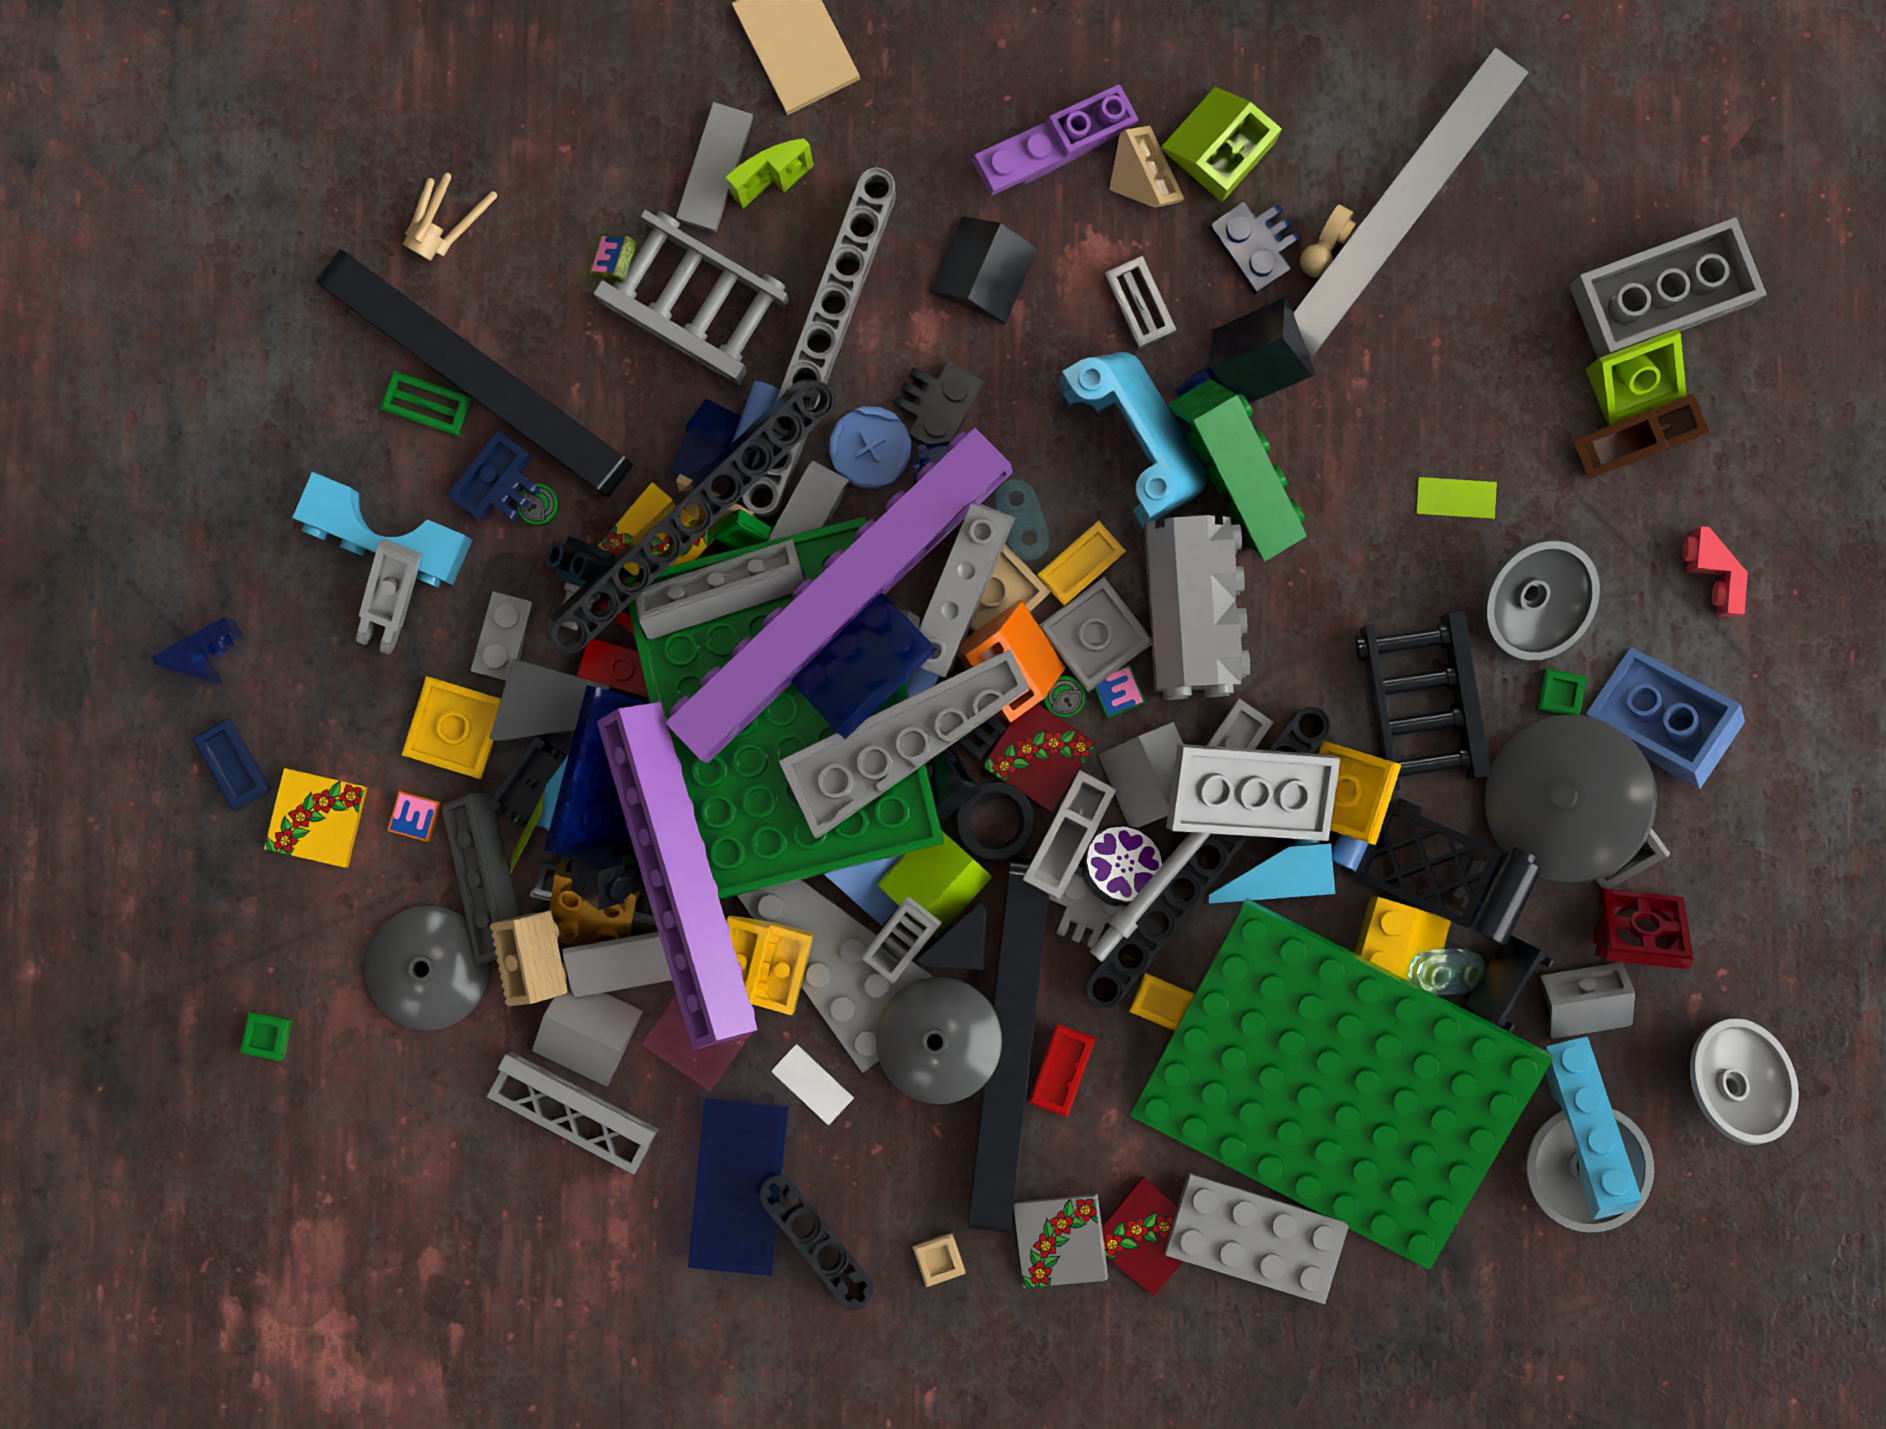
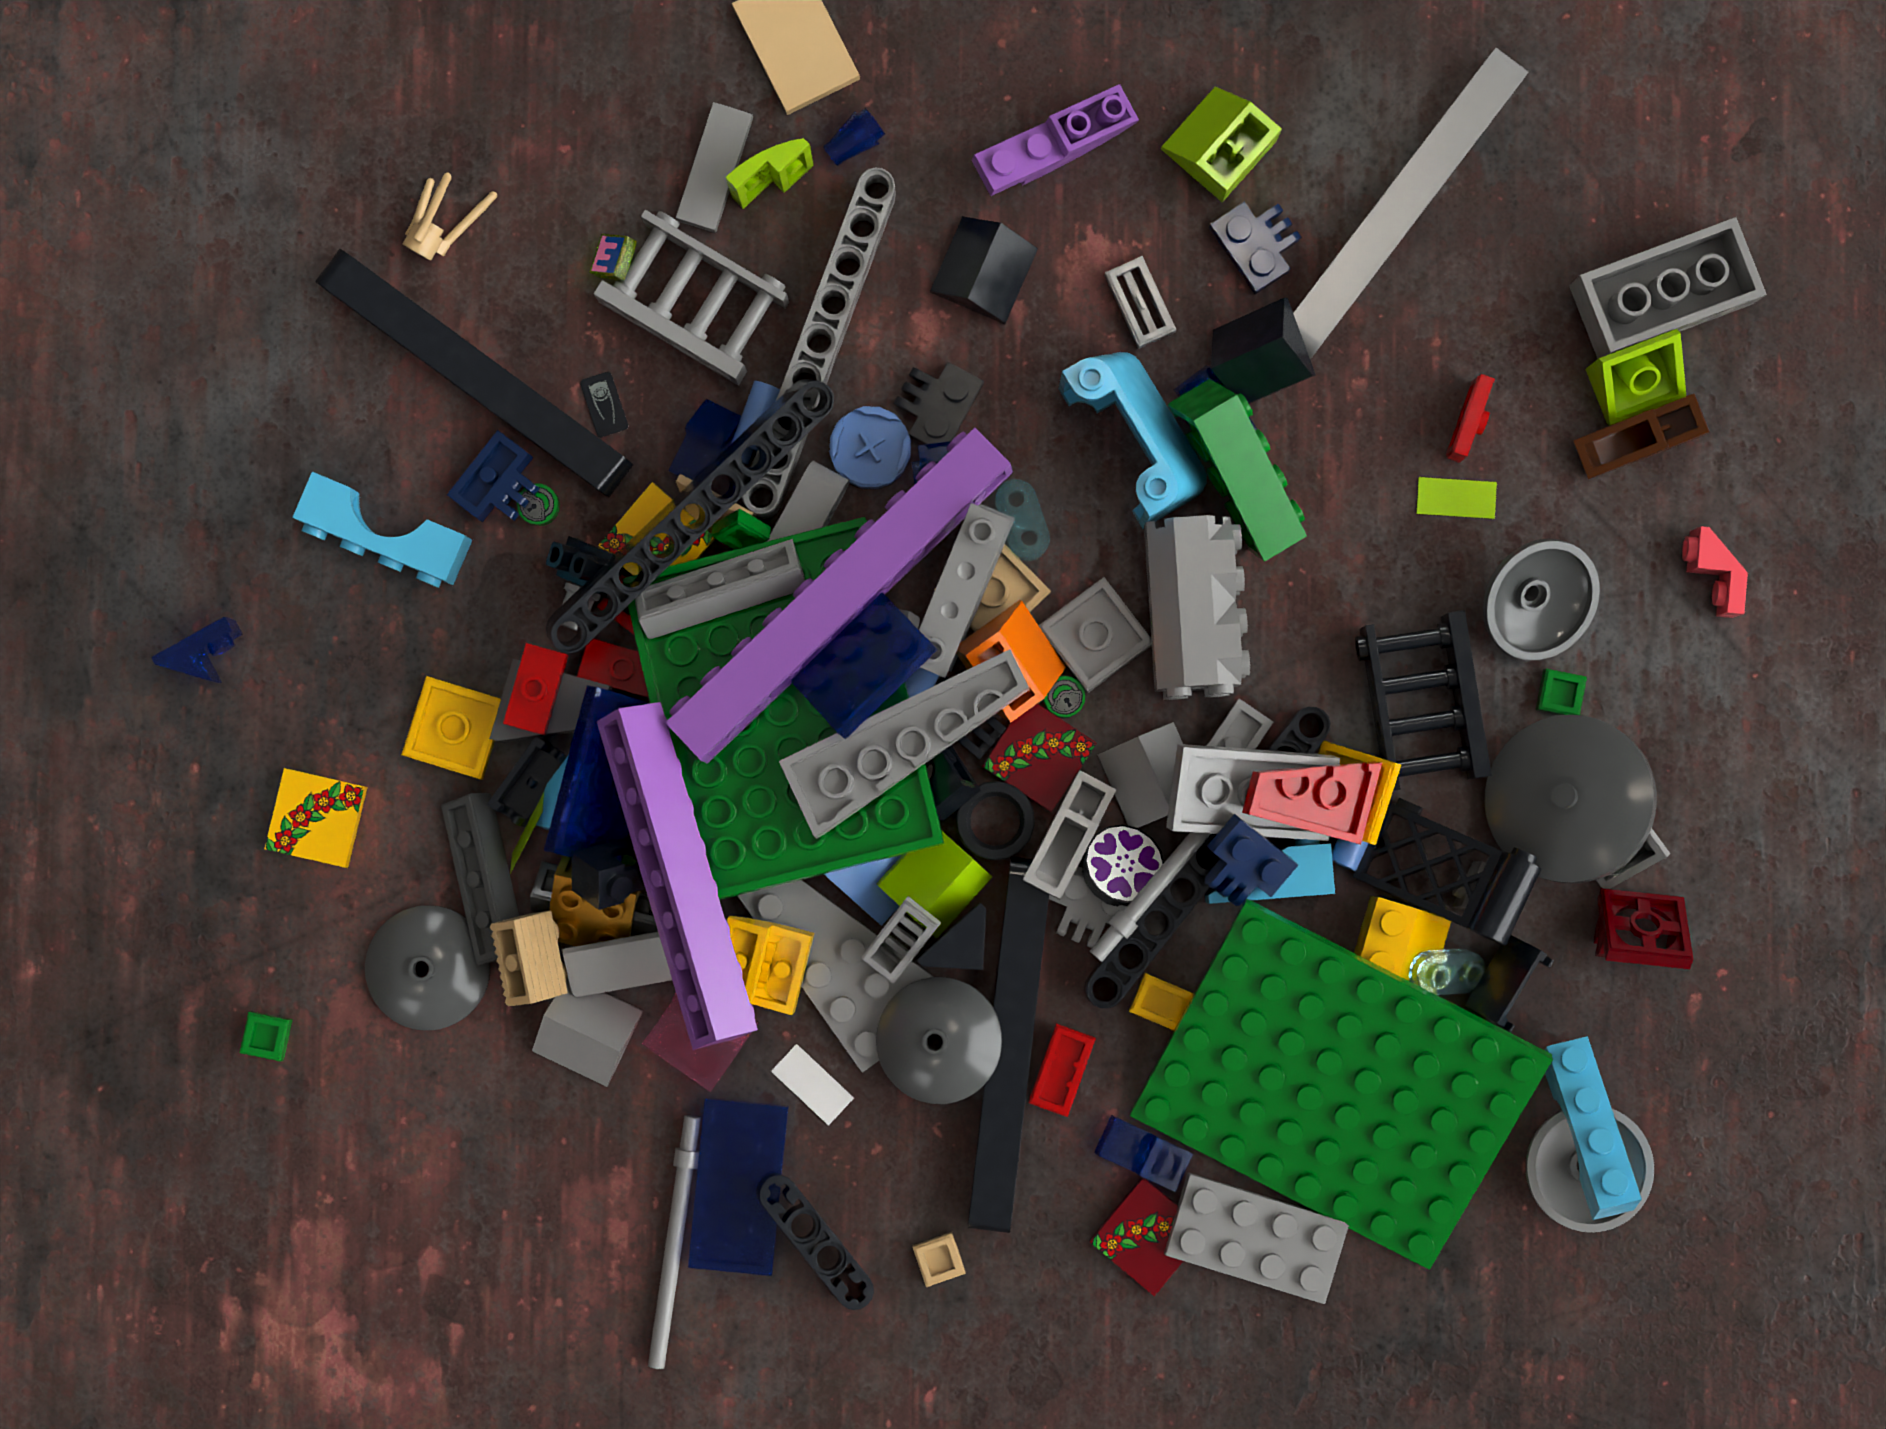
(231, 764): dark blue tile -> none
(388, 593): light grey hinge -> none
(414, 816): tile -> none
(459, 415): green tile -> none
(502, 635): light grey plate -> none
(535, 689): none -> red plate
(573, 1098): light grey fence -> none
(604, 404): none -> black sticker
(685, 1160): none -> light grey bar
(854, 137): none -> clear blue cone
(1060, 1241): light grey tile -> none
(1081, 563): yellow tile -> none
(1119, 692): tile -> none
(1142, 170): tan slope -> none
(1143, 1153): none -> clear blue slope
(1246, 862): none -> dark blue hinge
(1316, 798): none -> wing
(1338, 229): tan plate -> none
(1471, 418): none -> red plate
(1588, 1000): light grey panel -> none
(1669, 716): medium blue slope -> none
(1744, 1081): light grey dish -> none

